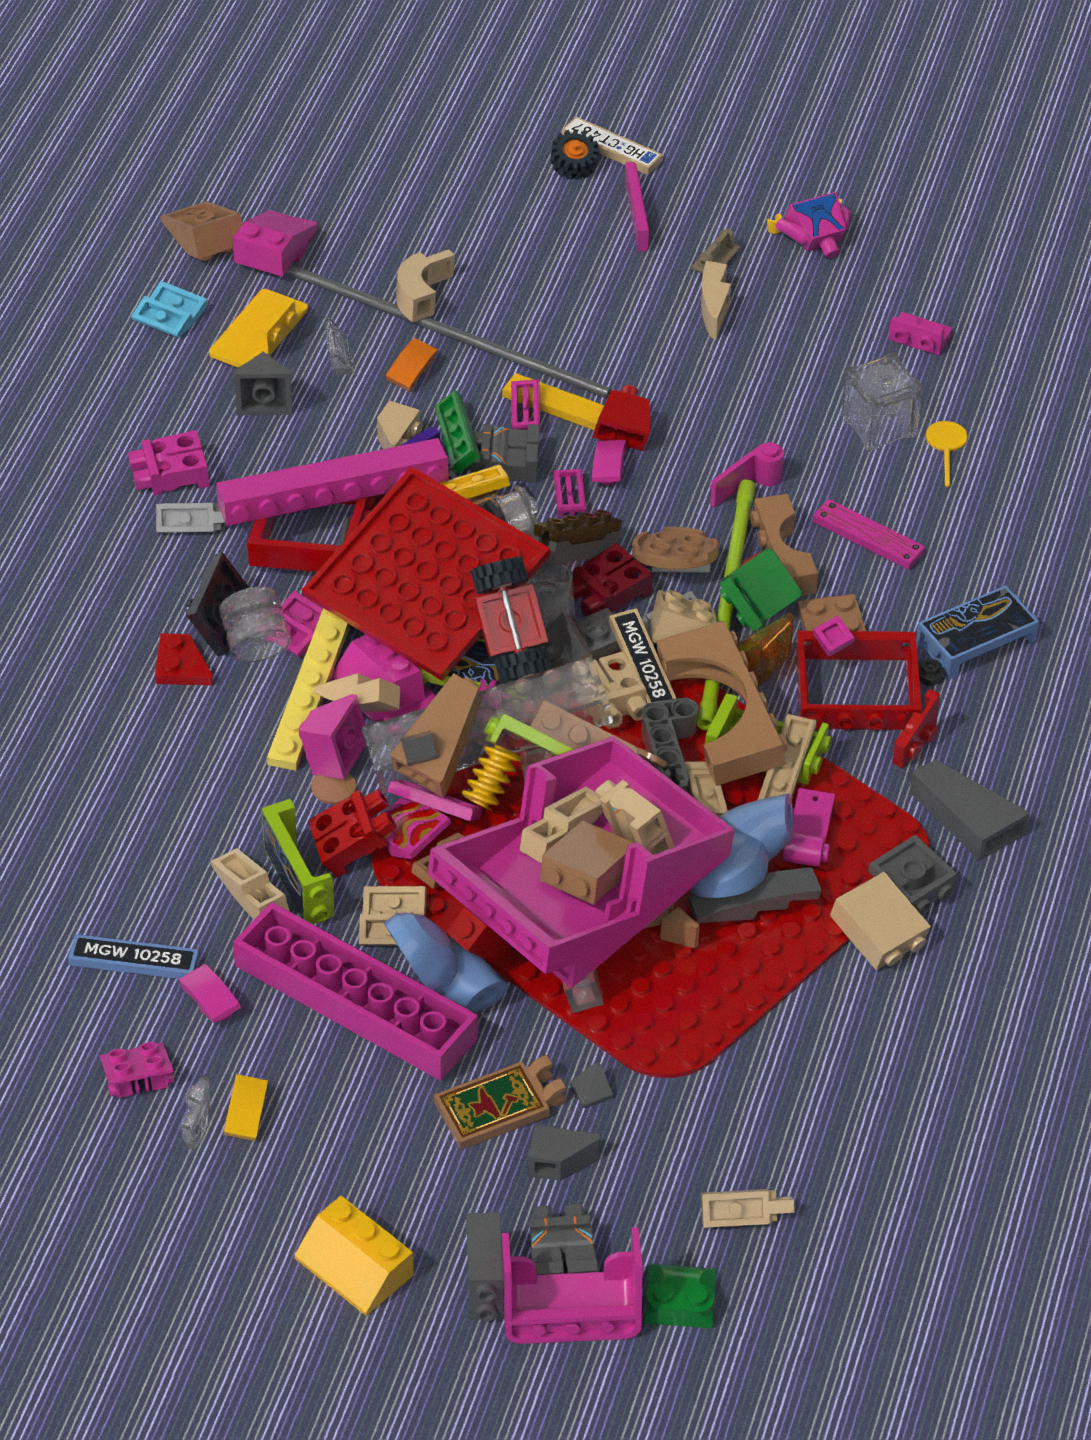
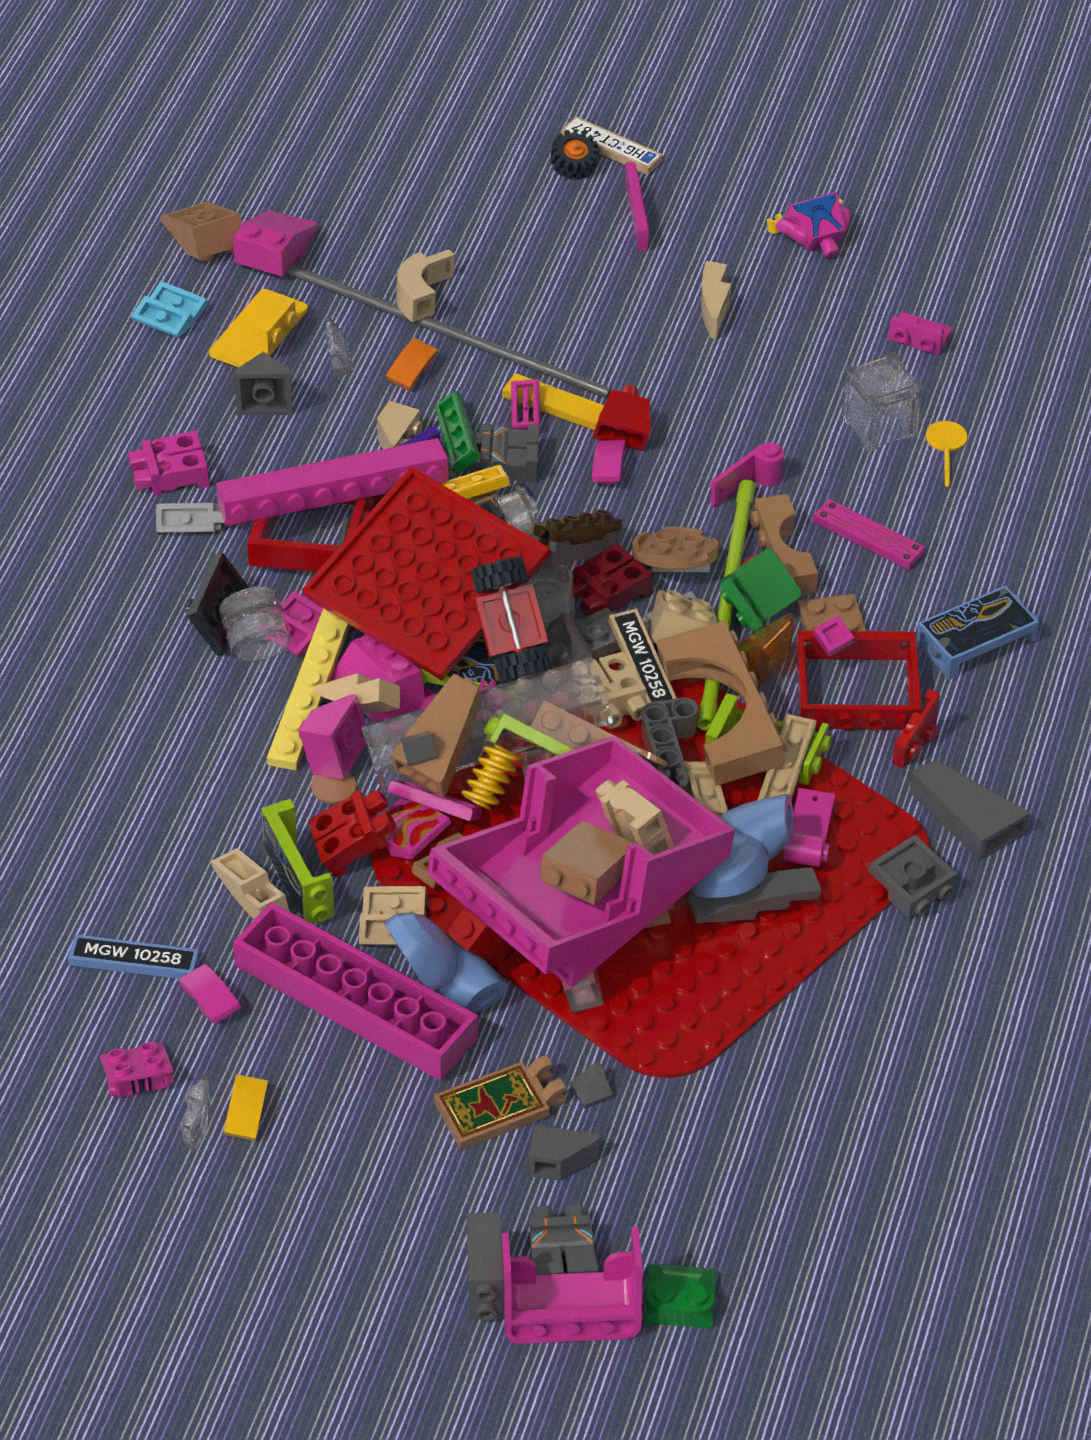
(180, 662): red wing -> none
(355, 1256): yellow slope -> none
(559, 820): tan slope -> none
(570, 507): dark pink tile -> none
(680, 929): medium nougat slope -> none
(719, 251): dark tan hinge -> none
(743, 1207): tan hinge -> none
(880, 921): tan brick -> none
(930, 672): pearl dark grey plate -> none

